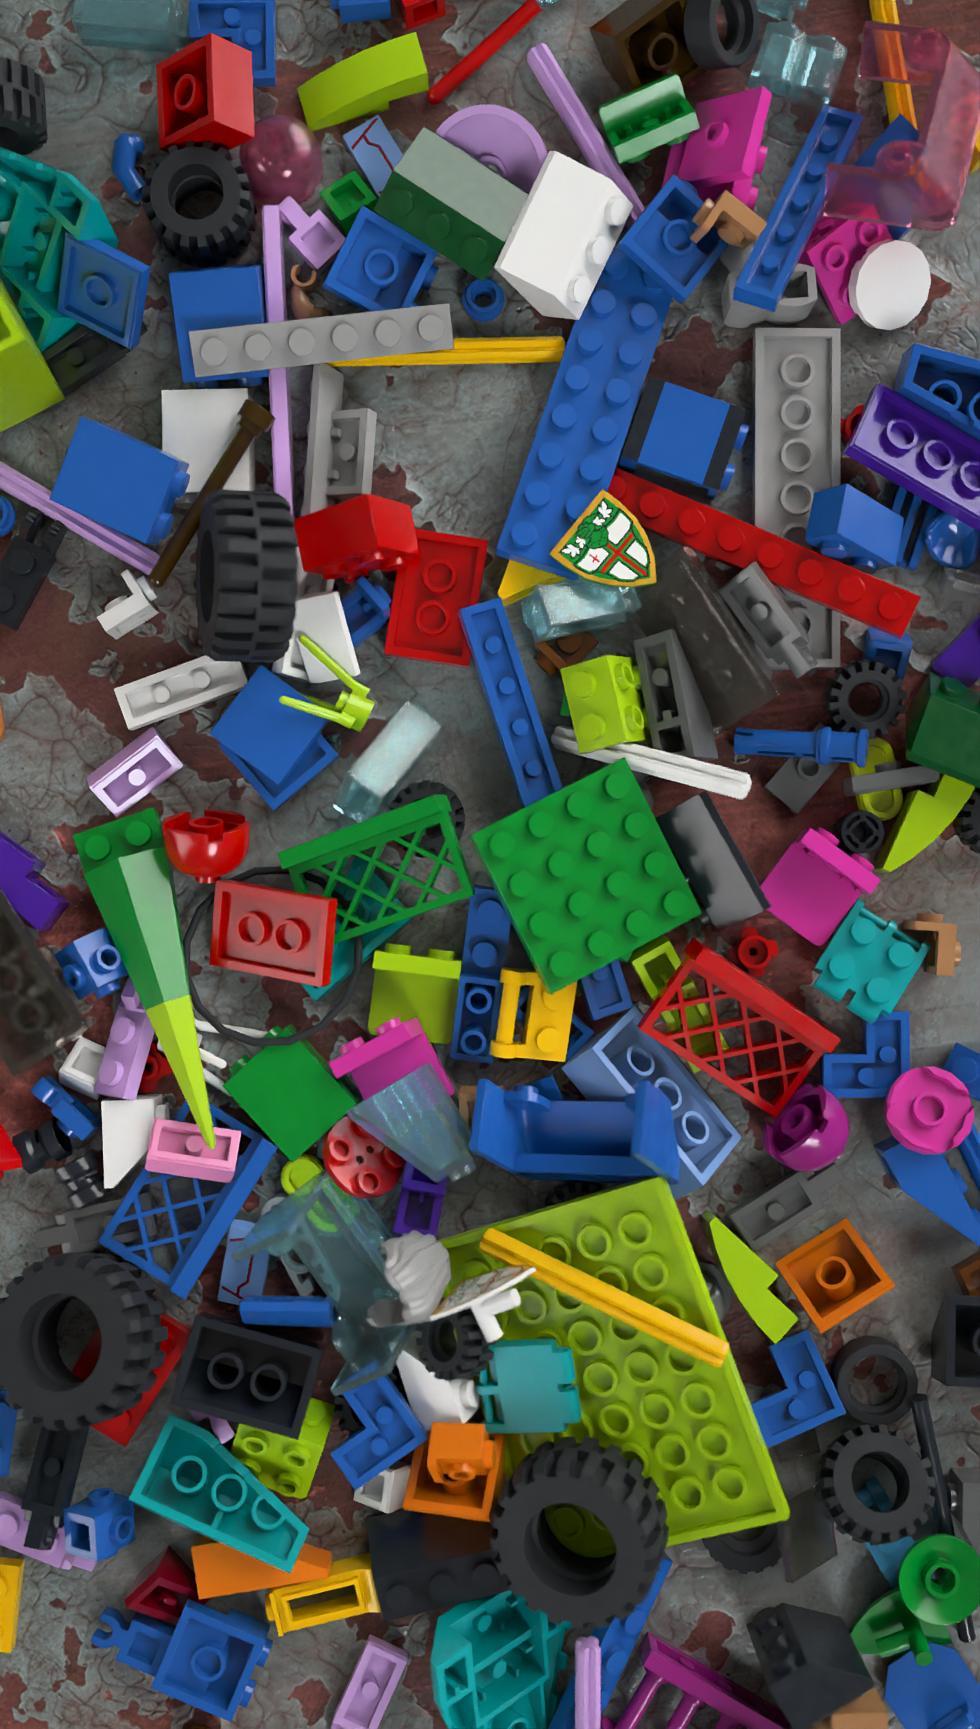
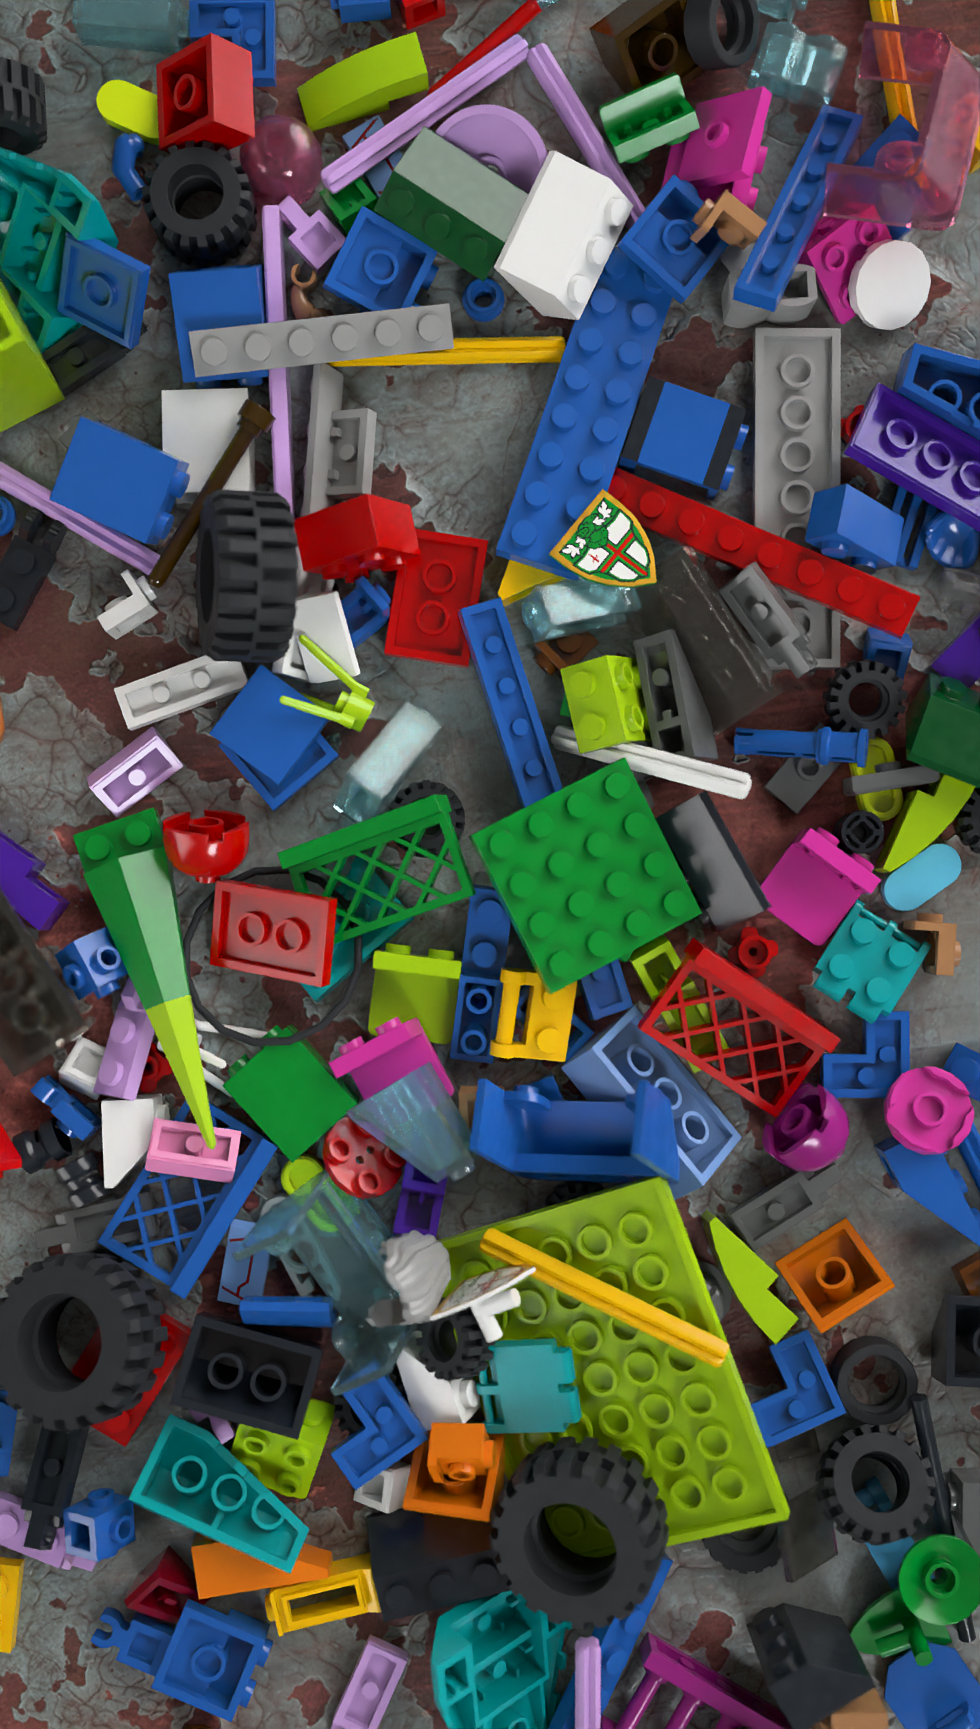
(129, 109): none -> neon yellow tile
(424, 113): none -> lavender axle
(921, 877): none -> medium azure tile

